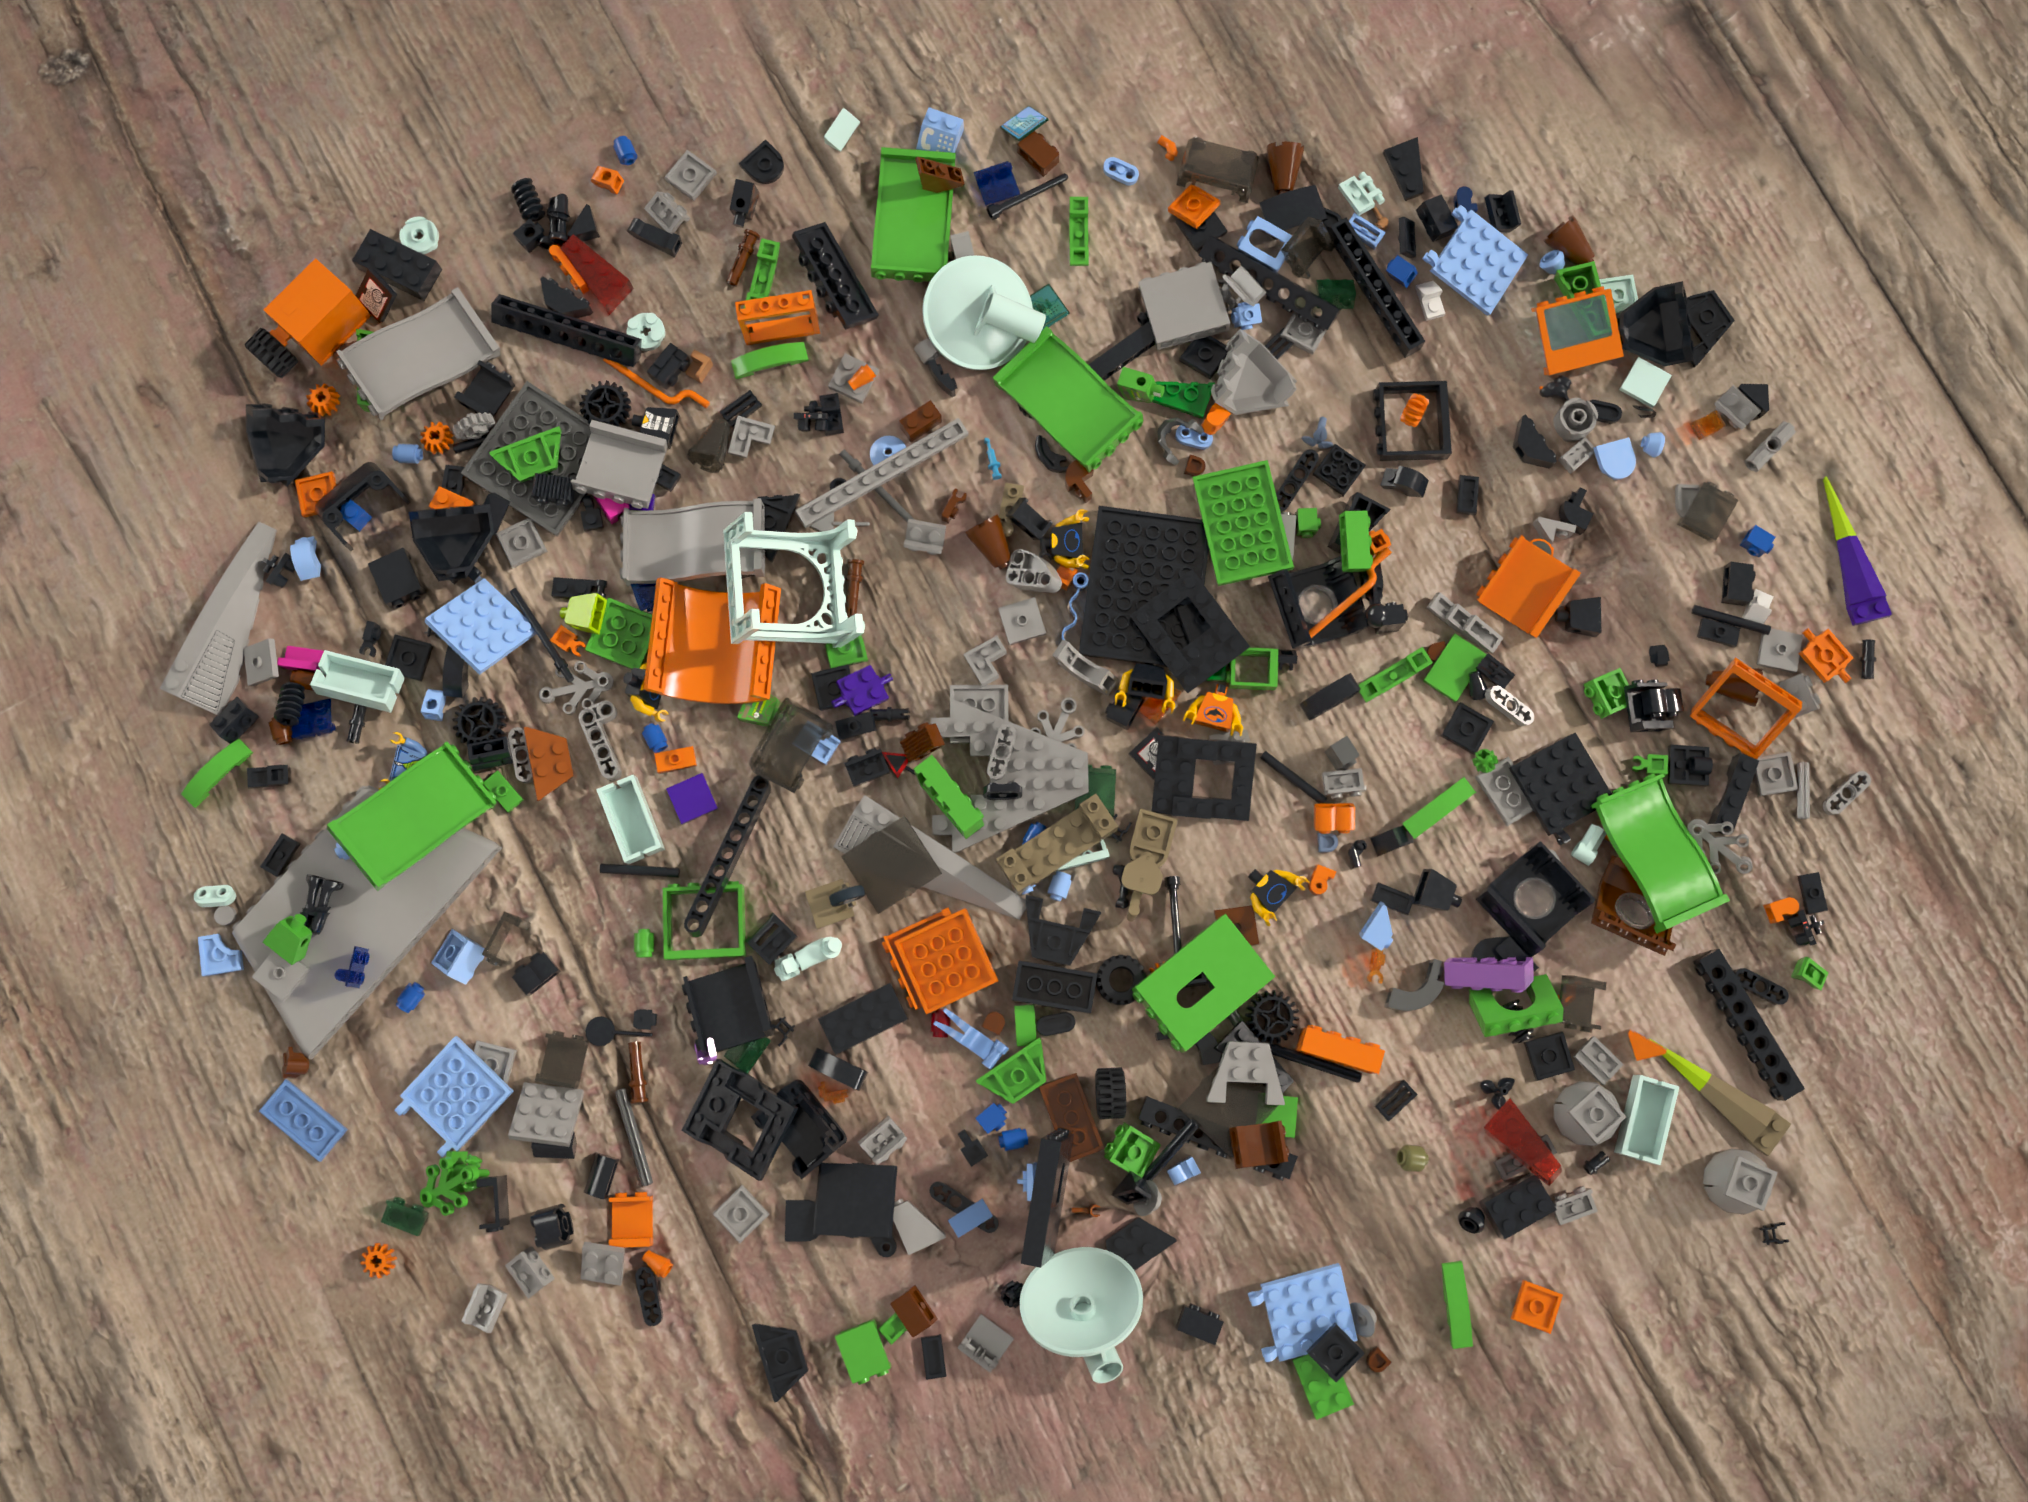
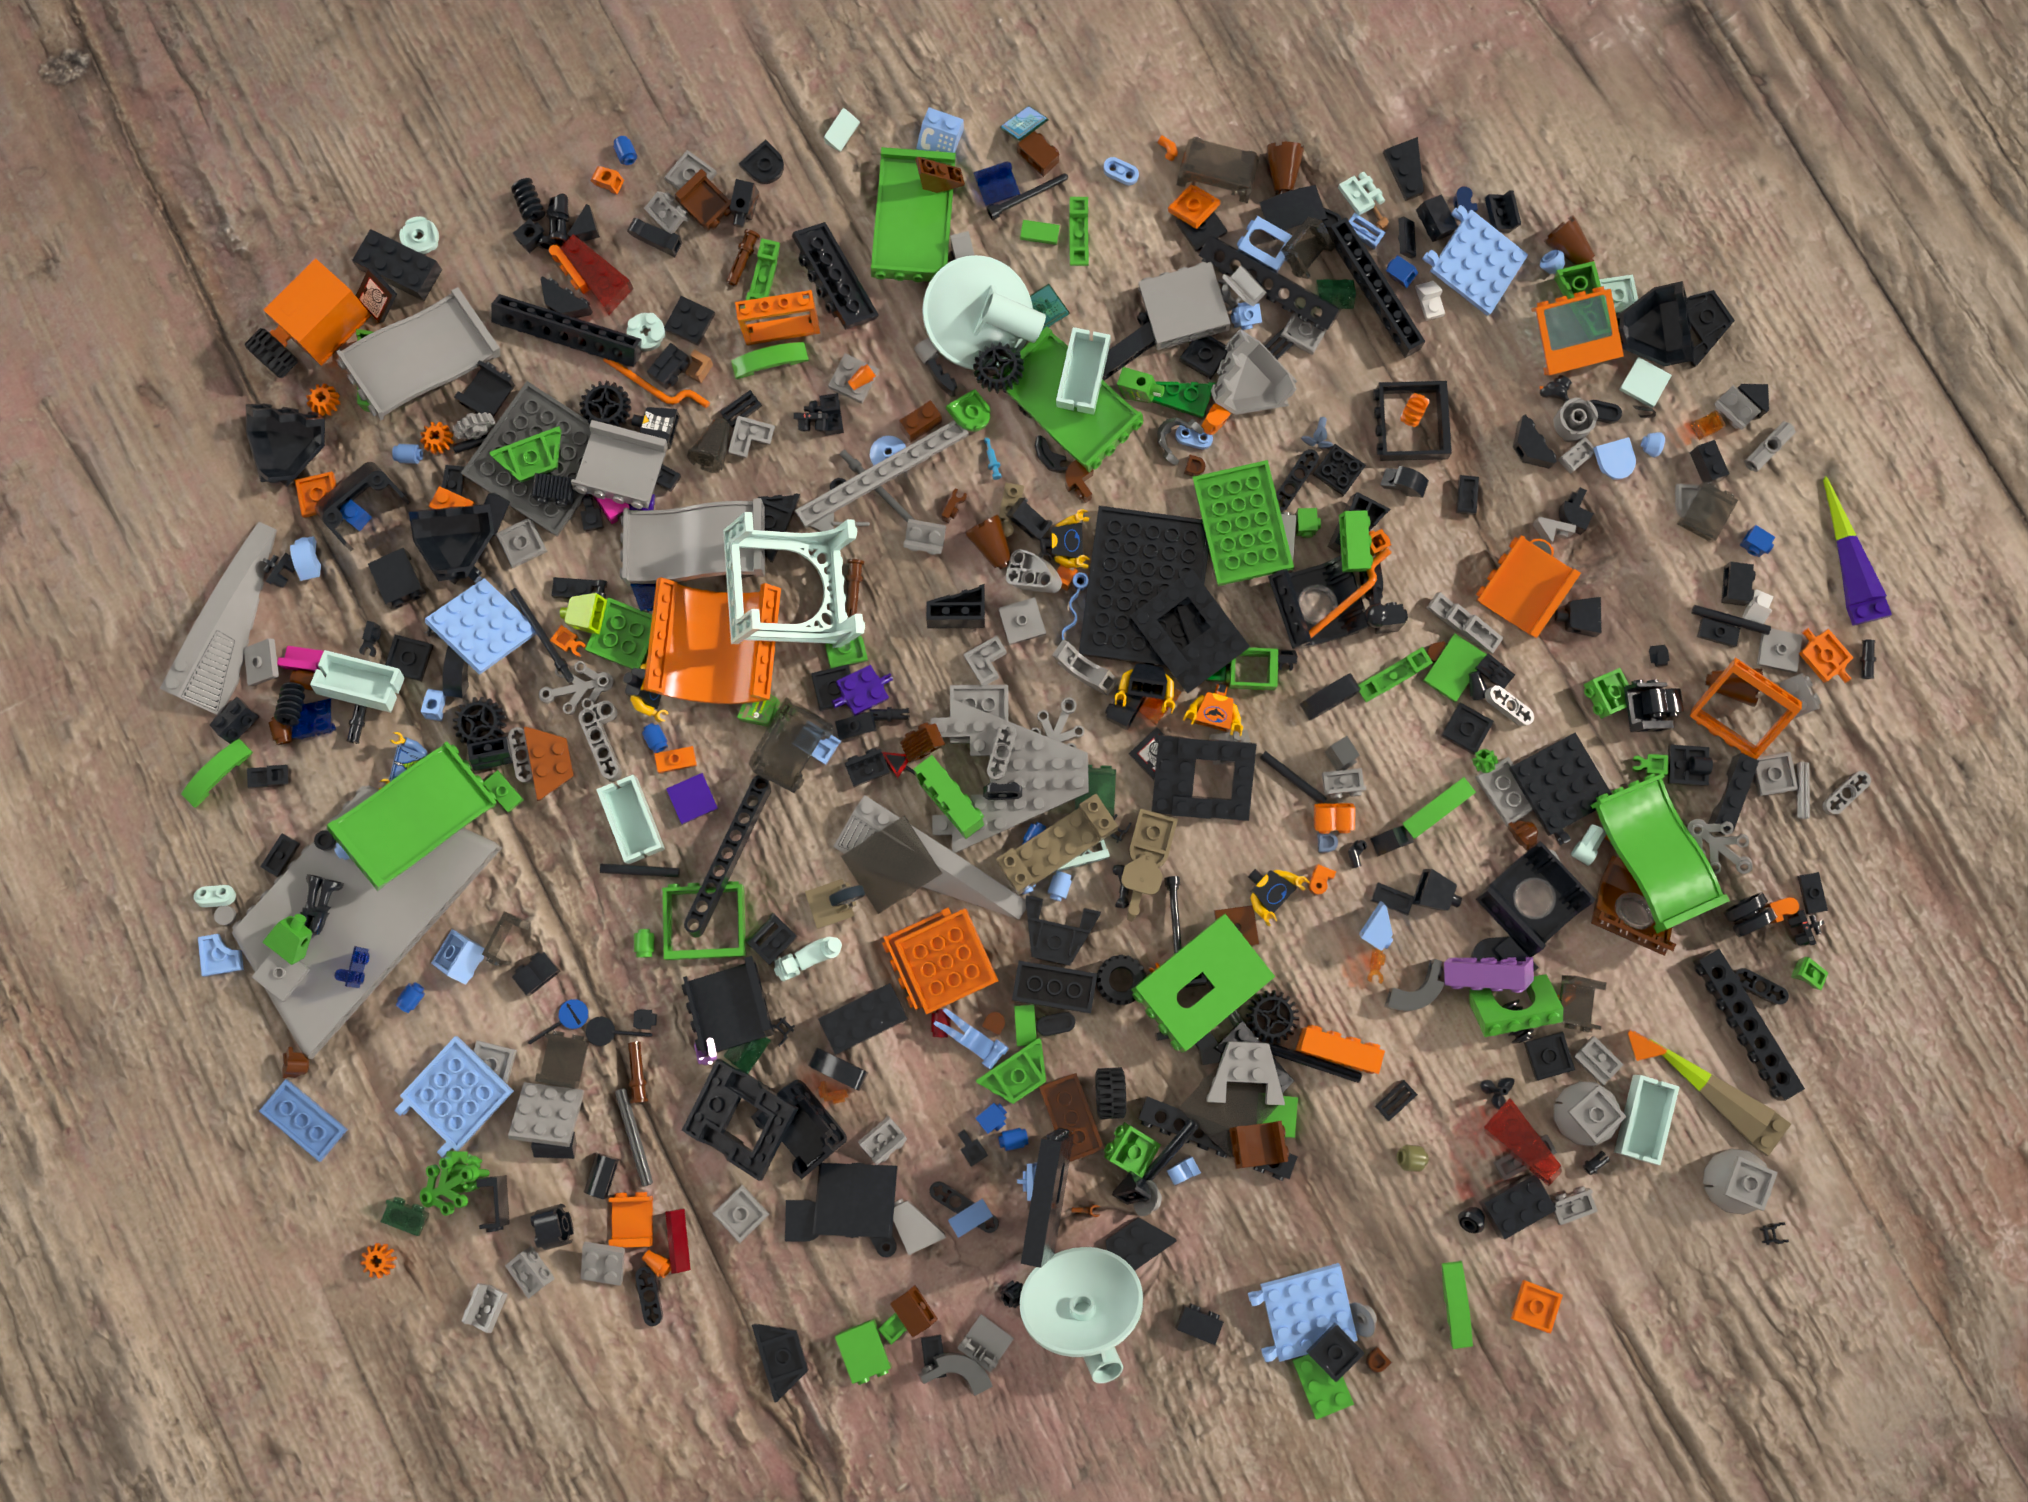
(324, 840): none -> black tile
(572, 1015): none -> blue piece
(677, 1241): none -> dark red tile
(689, 320): none -> black plate
(703, 201): none -> reddish brown panel
(957, 1363): none -> dark grey arch
(958, 610): none -> black wedge
(970, 411): none -> bright green tile
(982, 371): none -> black gear
(1039, 232): none -> bright green tile
(1083, 371): none -> light aqua piece
(1524, 833): none -> reddish brown piece
(1709, 462): none -> black brick
(1751, 916): none -> black wheel

